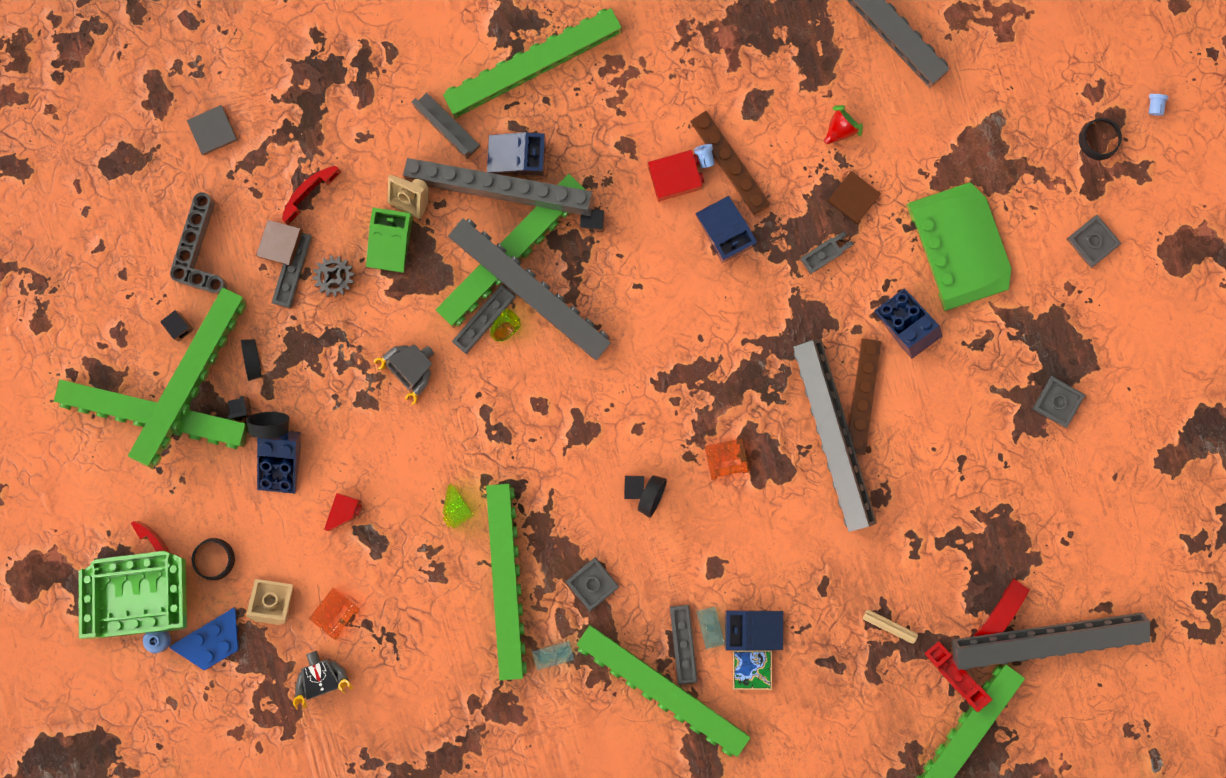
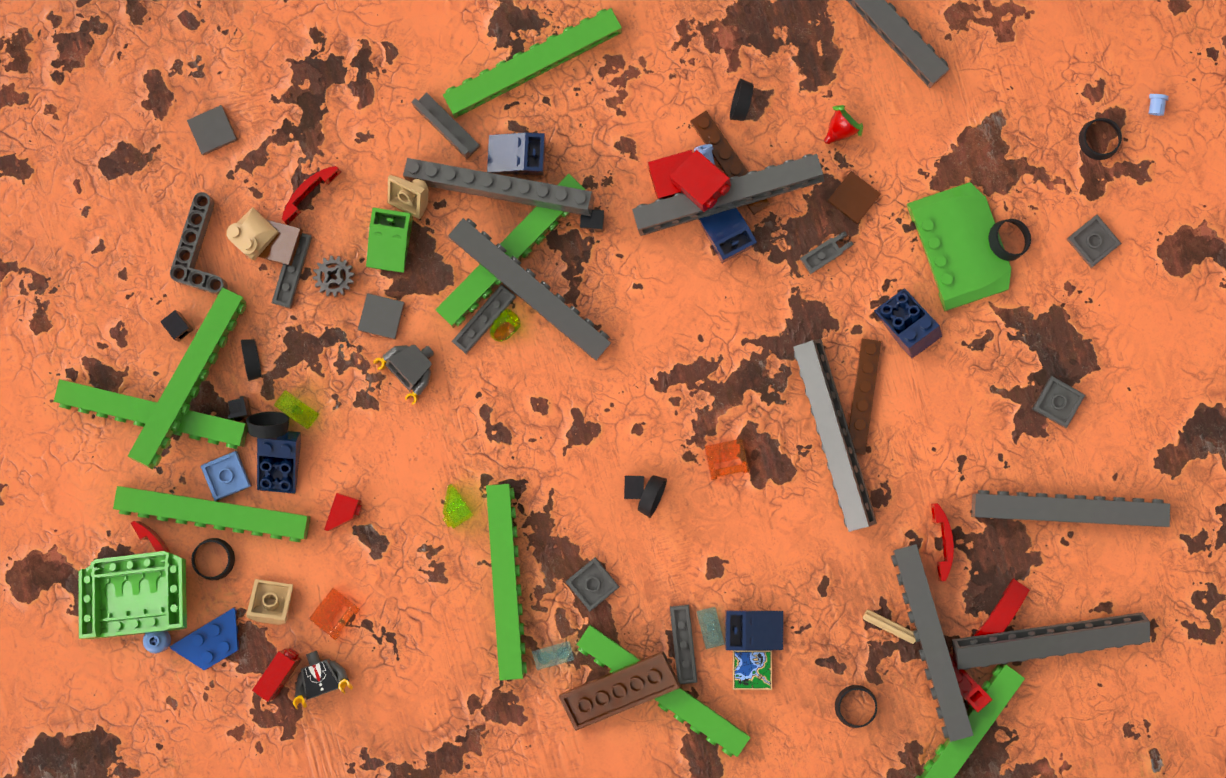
(211, 512): none -> bright green brick
(225, 475): none -> medium blue tile
(251, 233): none -> tan slope
(277, 674): none -> red brick
(296, 409): none -> clear neon green slope
(381, 316): none -> dark grey tile
(619, 691): none -> reddish brown plate
(700, 181): none -> red brick
(741, 100): none -> black tyre
(743, 191): none -> dark grey brick
(838, 702): none -> black tyre
(932, 642): none -> dark grey brick
(943, 567): none -> red slope
(995, 244): none -> black tyre
(1070, 510): none -> dark grey brick

